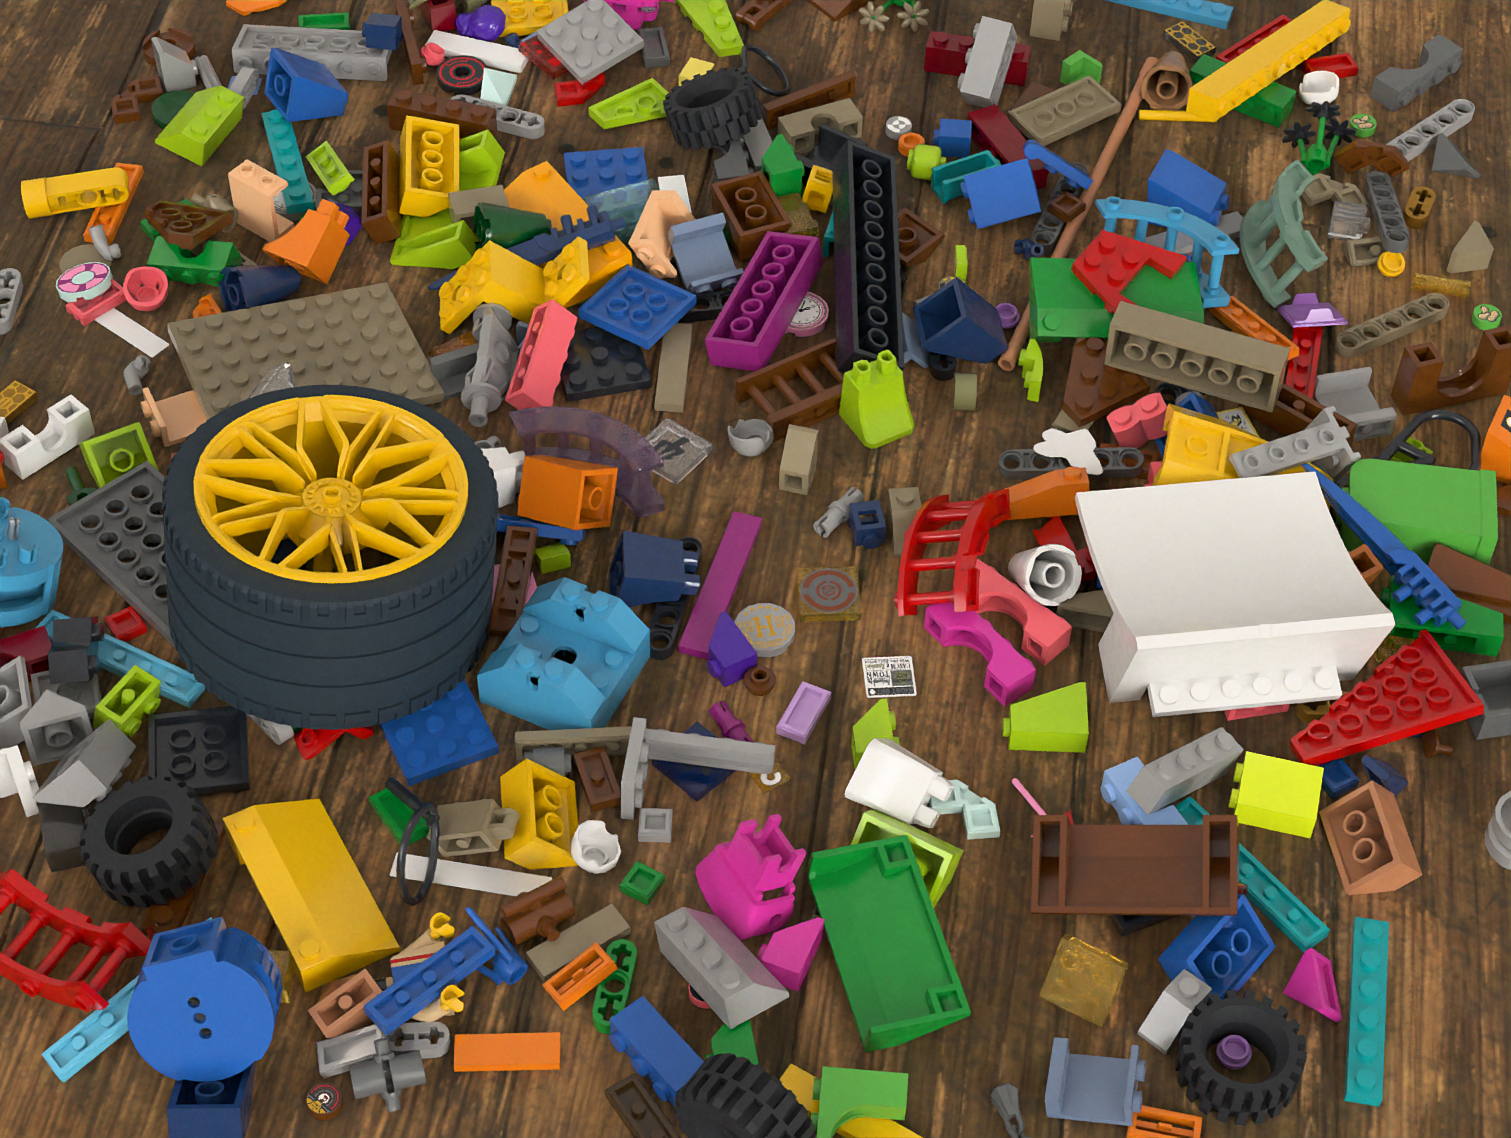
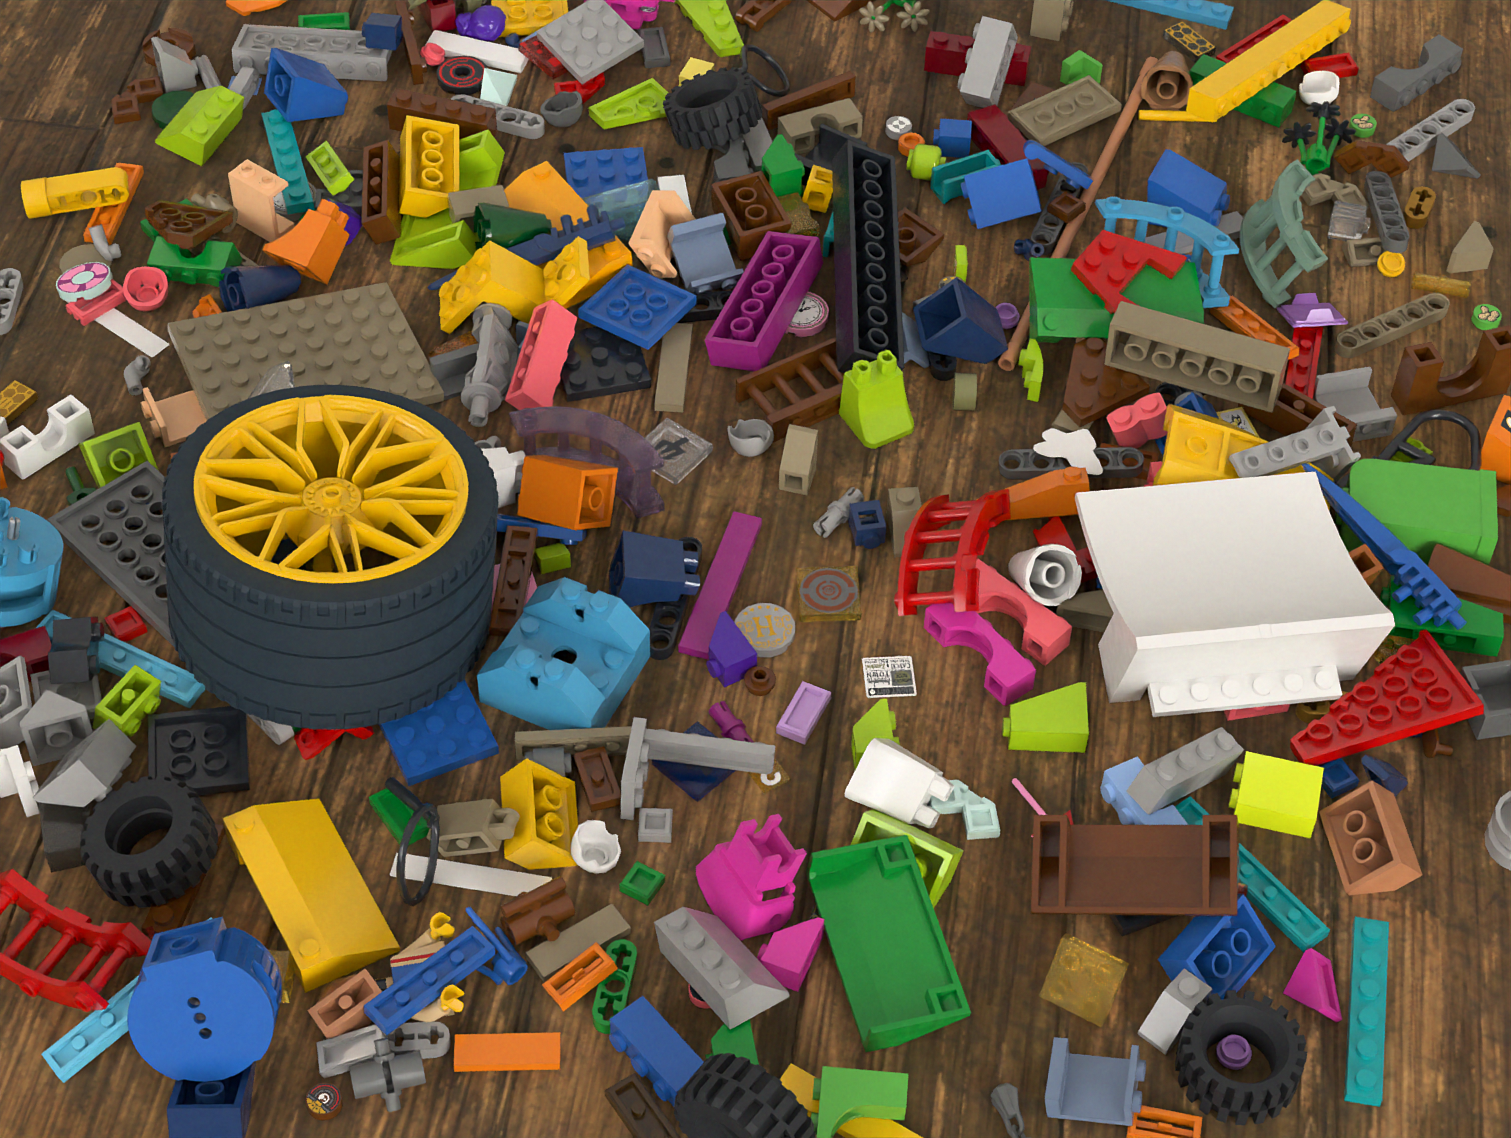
(562, 109): none -> dark grey helmet

